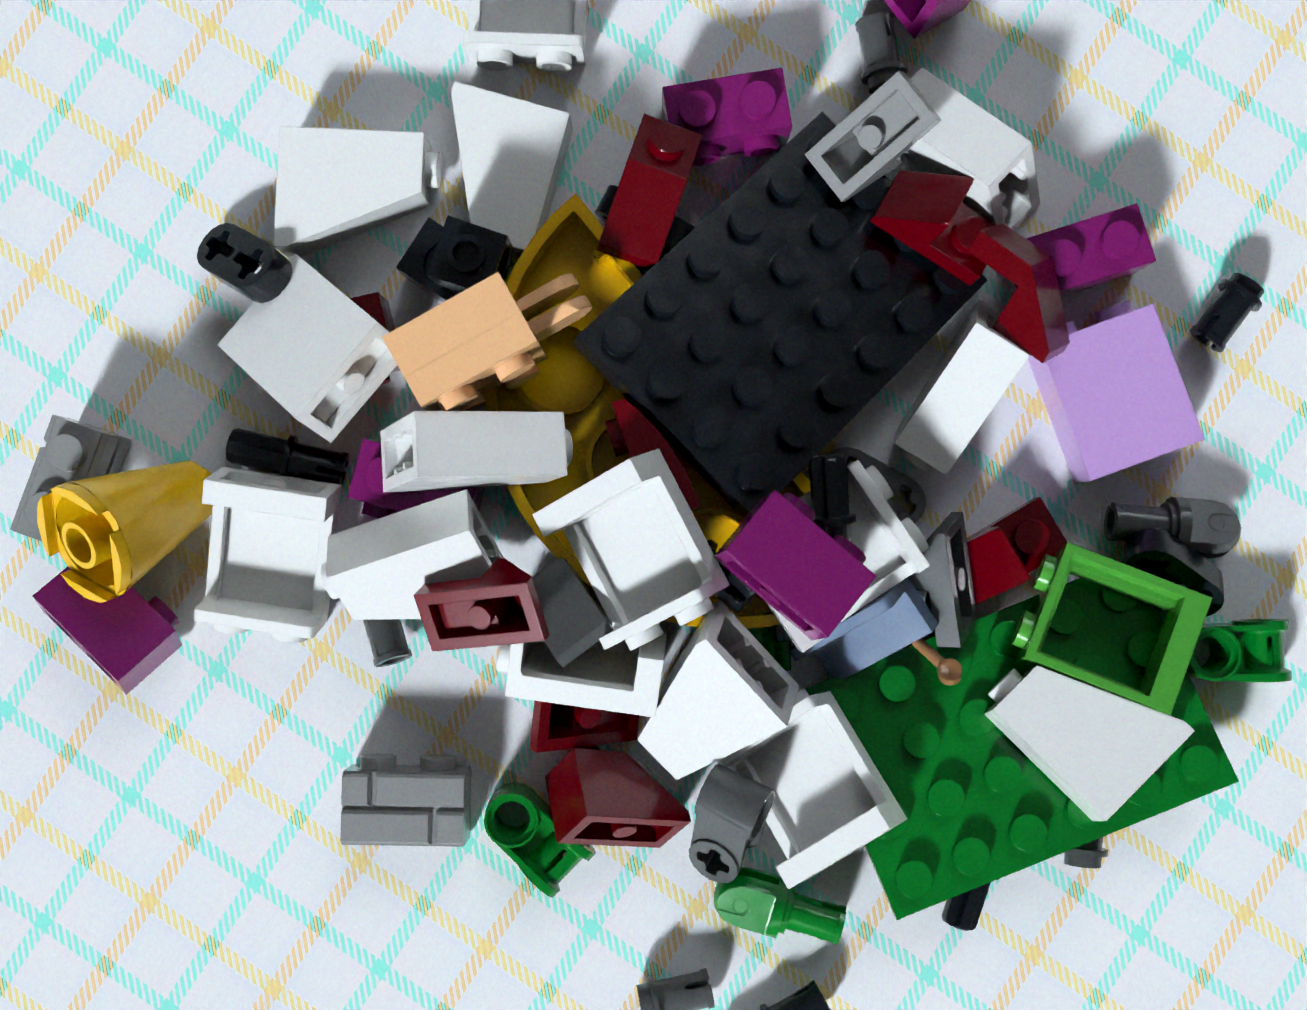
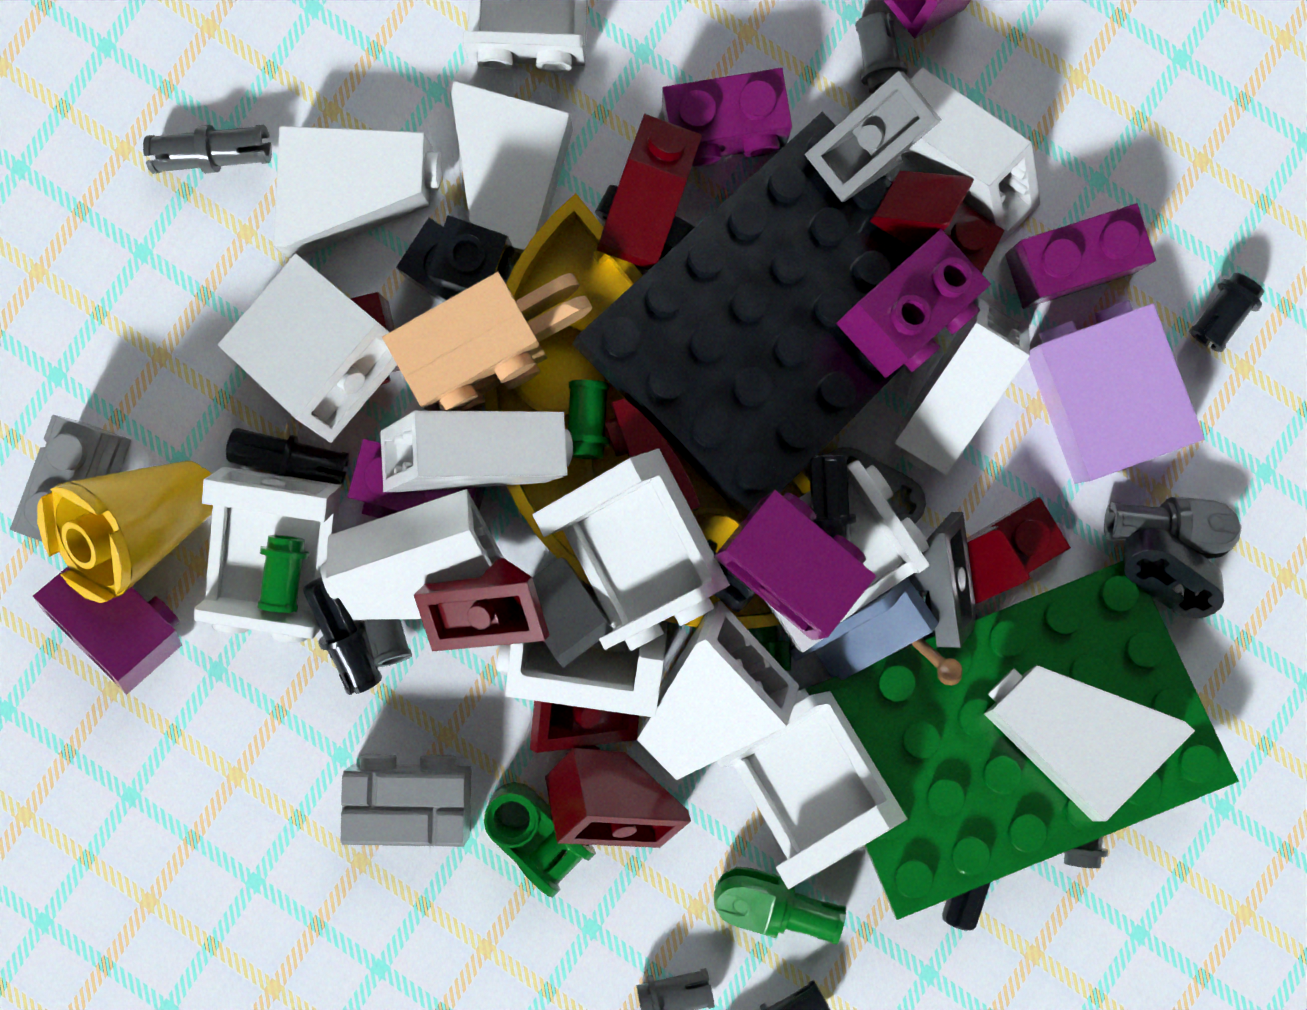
(207, 149): none -> dark grey pin
(247, 256): black beam -> none
(281, 573): none -> green pin
(342, 640): none -> black axle
(587, 418): none -> green pin
(727, 822): dark grey piece -> none
(914, 304): none -> magenta brick
(1035, 311): dark red slope -> none
(1172, 648): bright green window -> none
(1243, 651): green piece -> none

